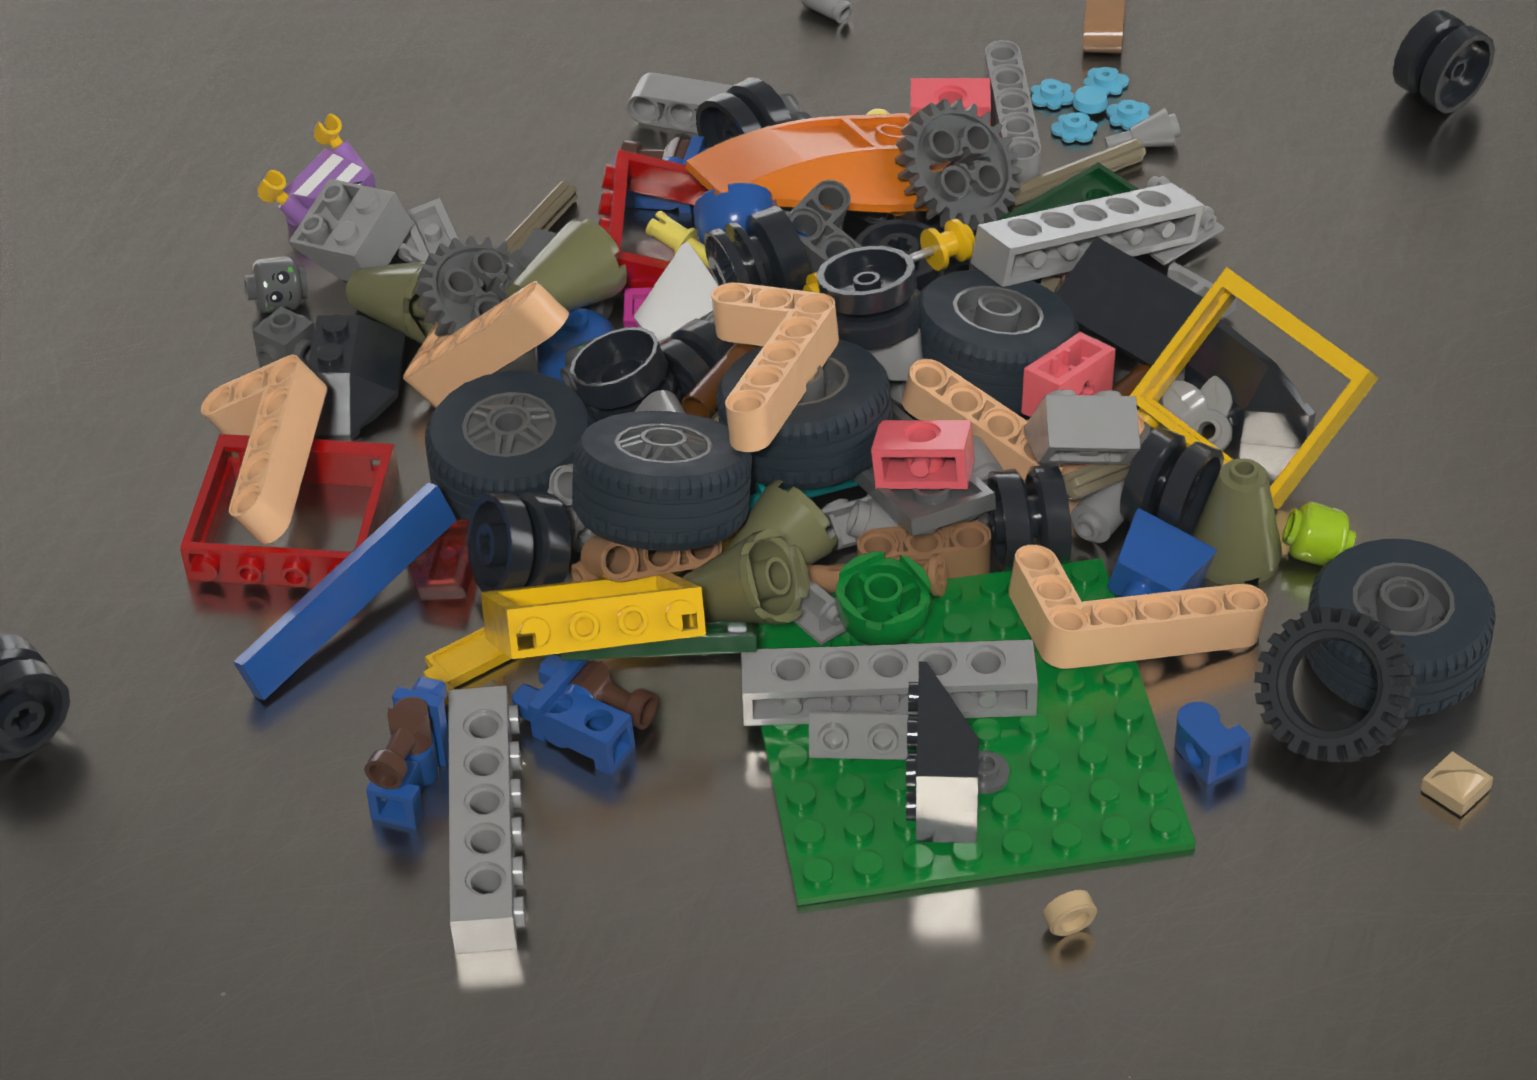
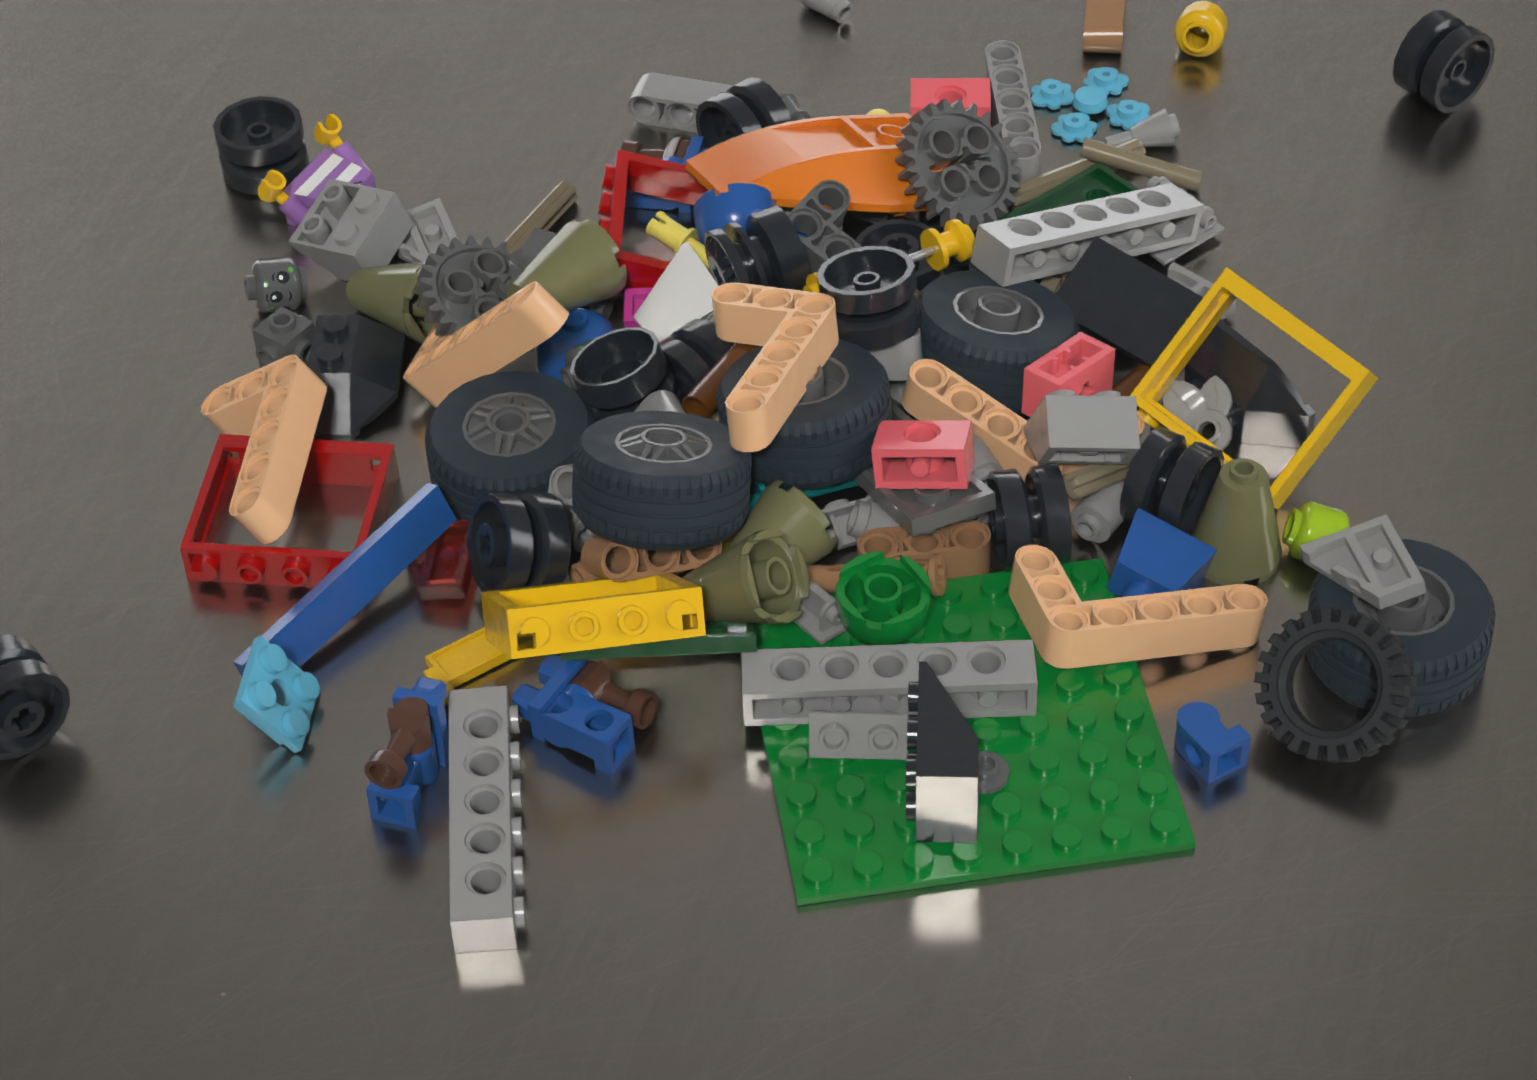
(257, 138): none -> black wheel
(277, 695): none -> medium azure piece
(1069, 913): tan tile -> none
(1140, 164): none -> dark tan piece
(1201, 29): none -> yellow head
(1367, 562): none -> light grey wing
(1456, 783): tan tile -> none

